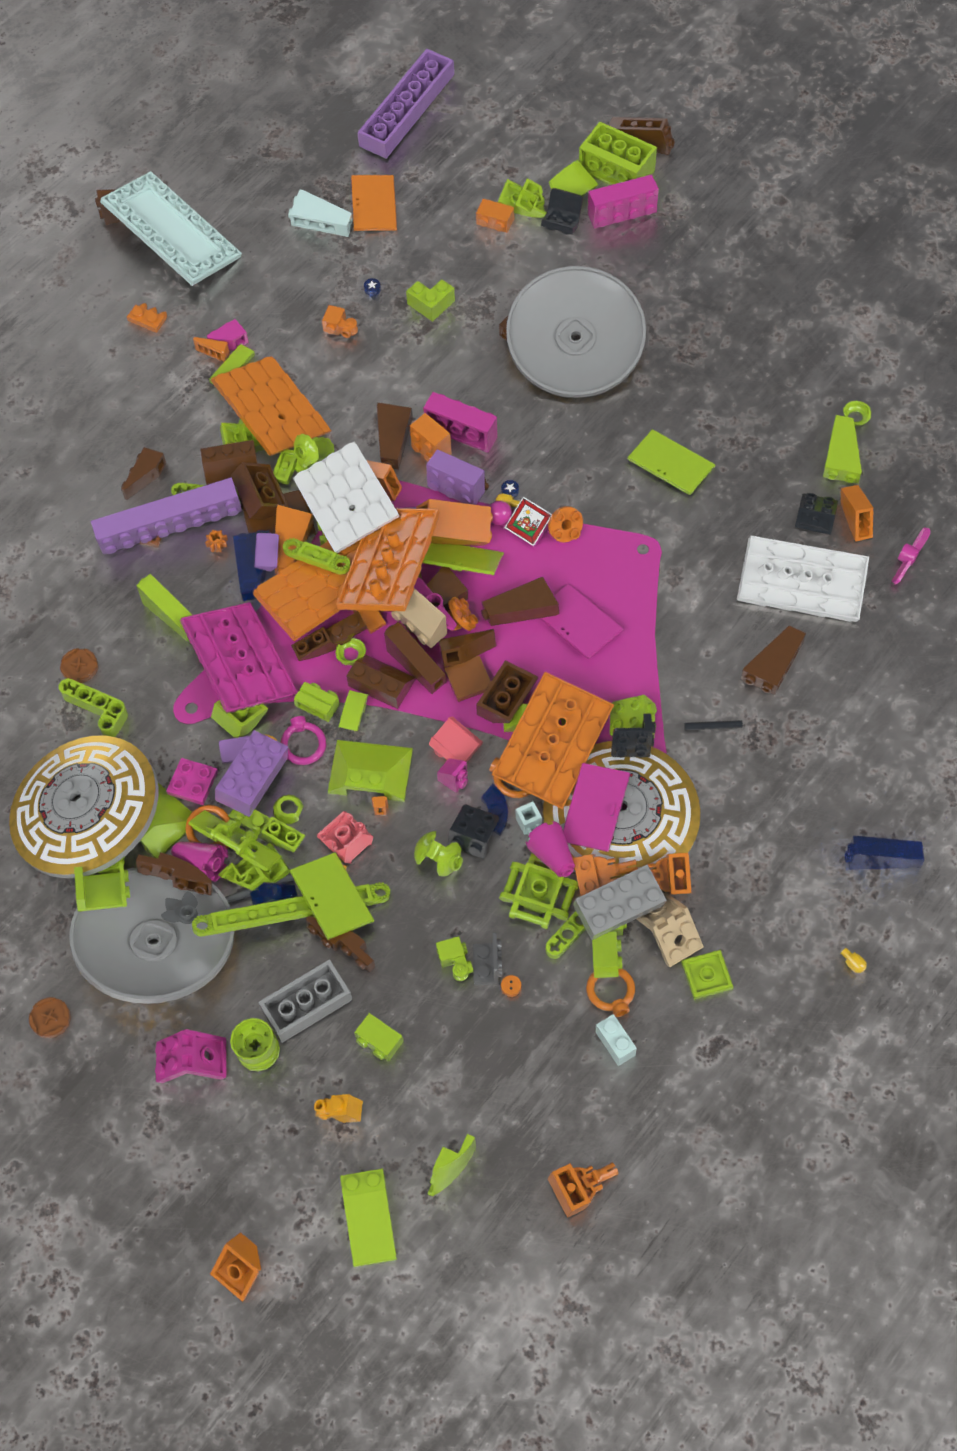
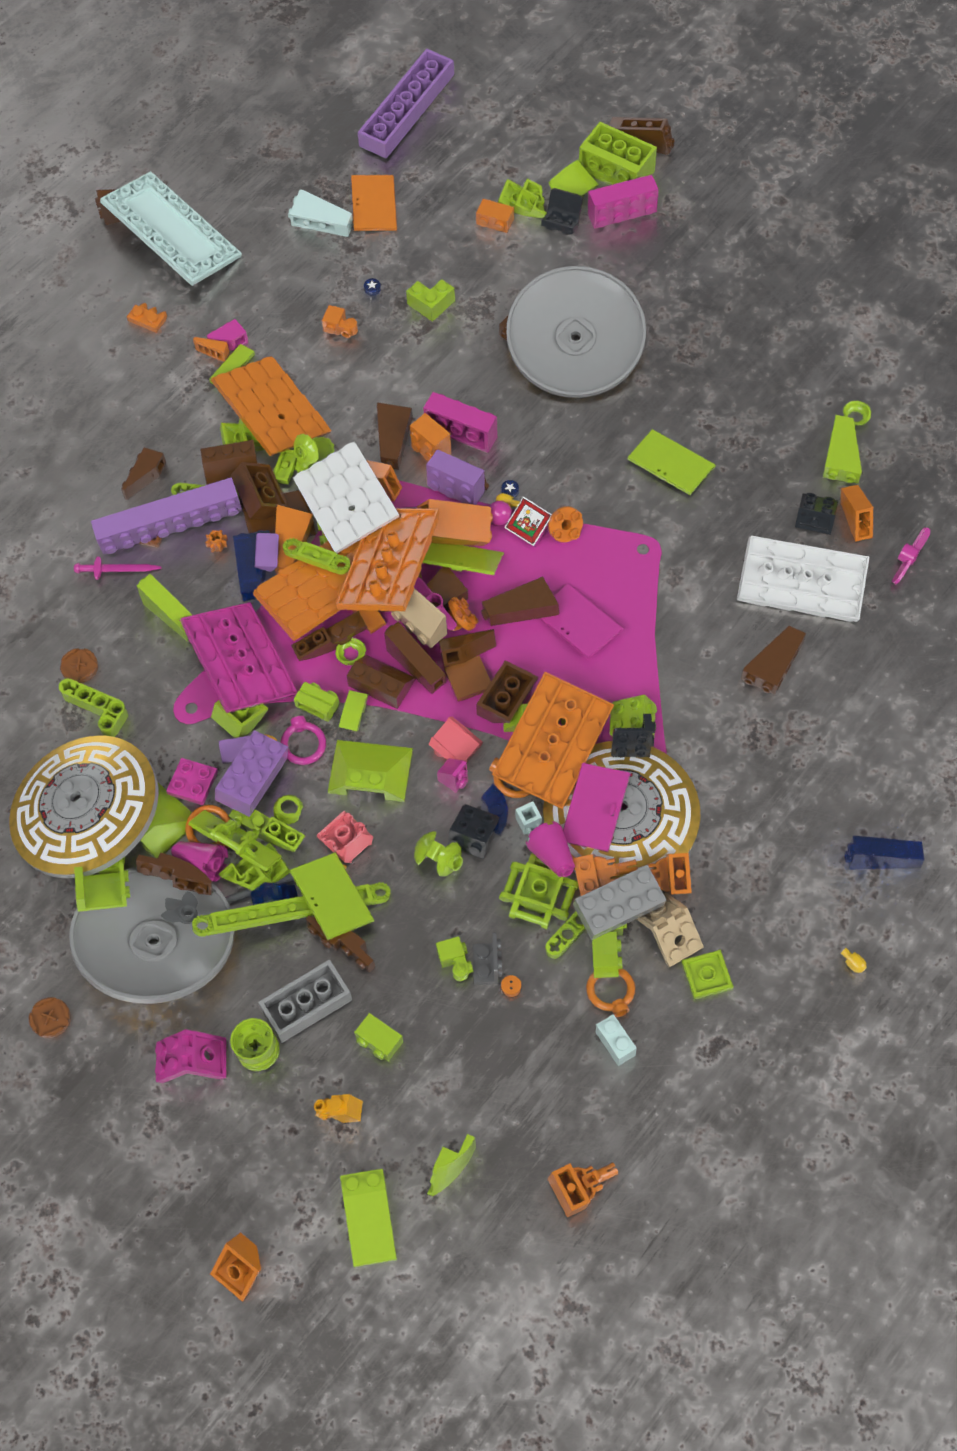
(98, 568): none -> dark pink sword
(380, 802): orange piece -> none
(713, 725): black bar -> none

